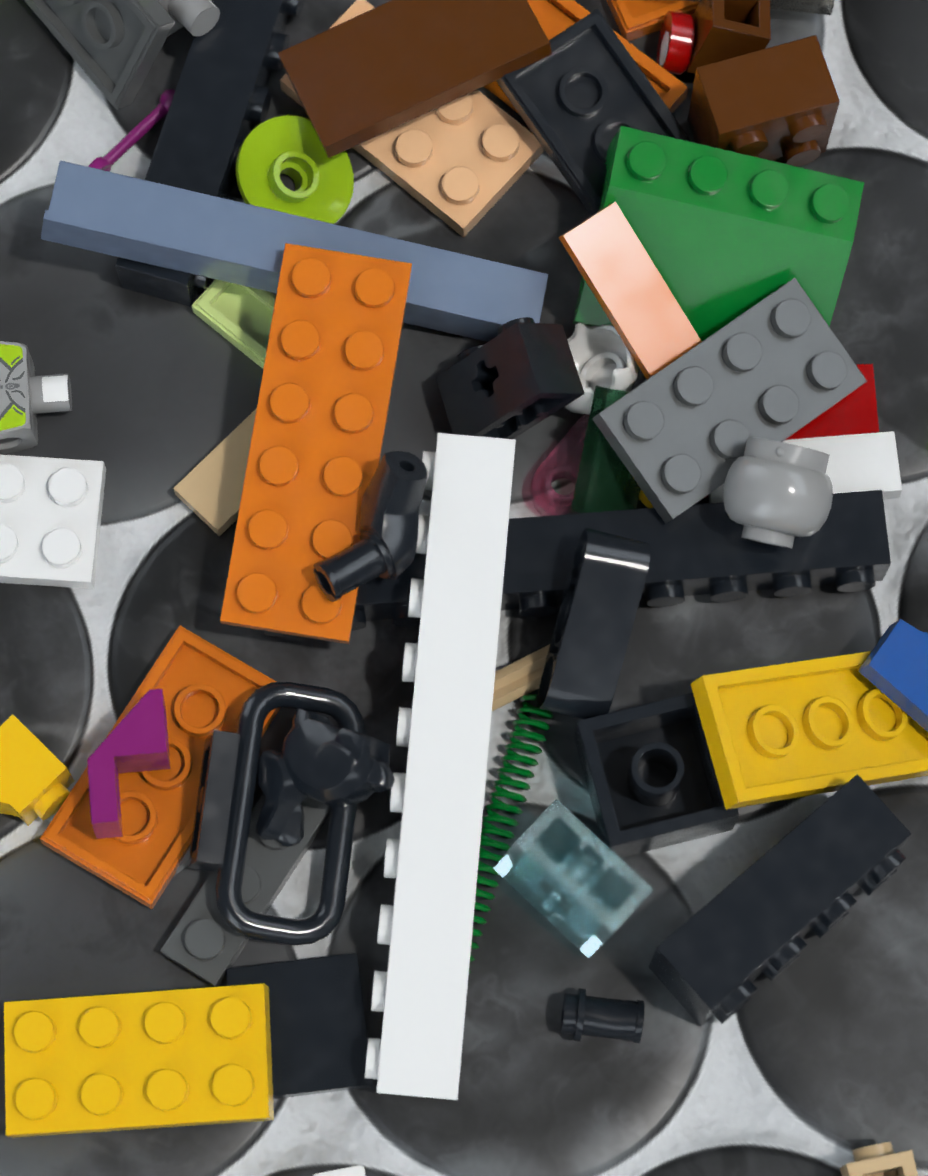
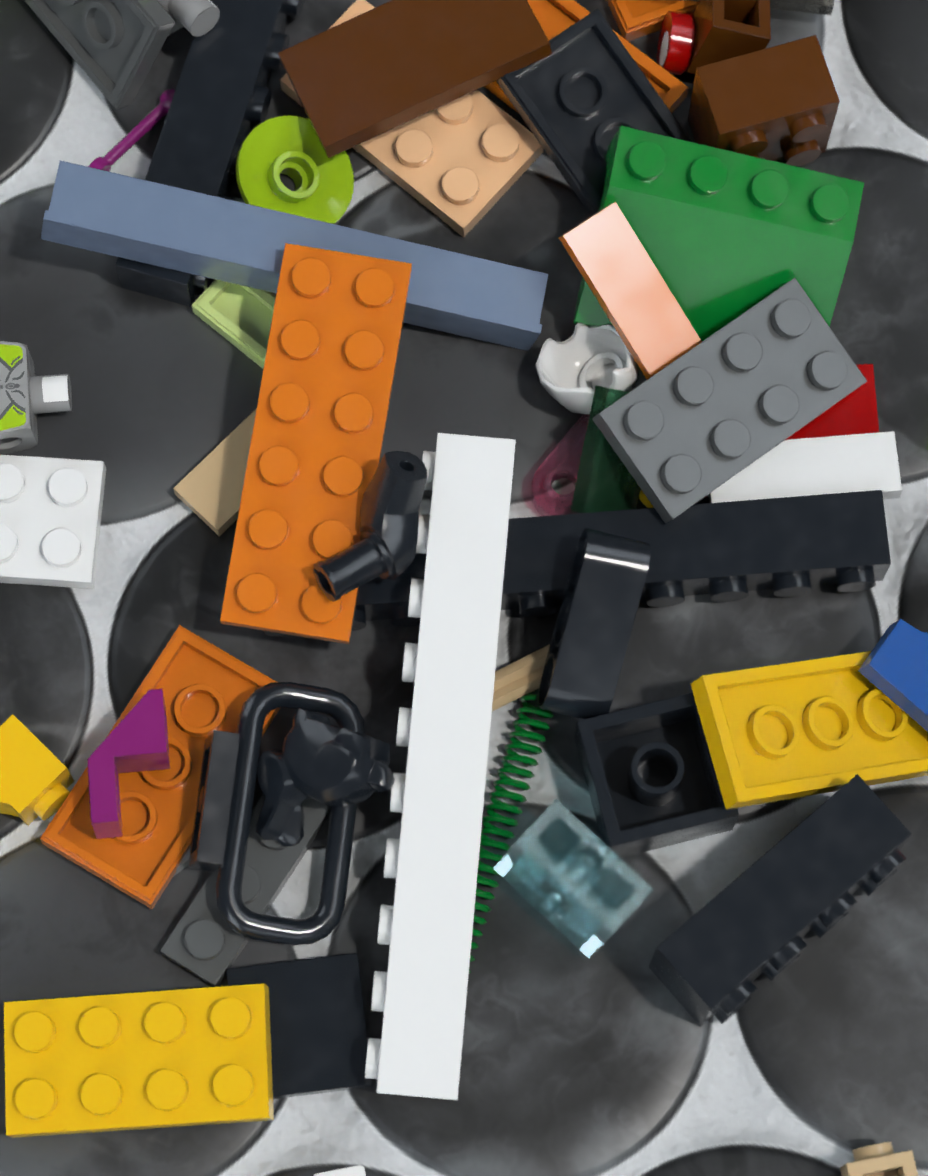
(510, 381): black brick -> none
(602, 1017): black pin -> none
(778, 491): light grey piece -> none

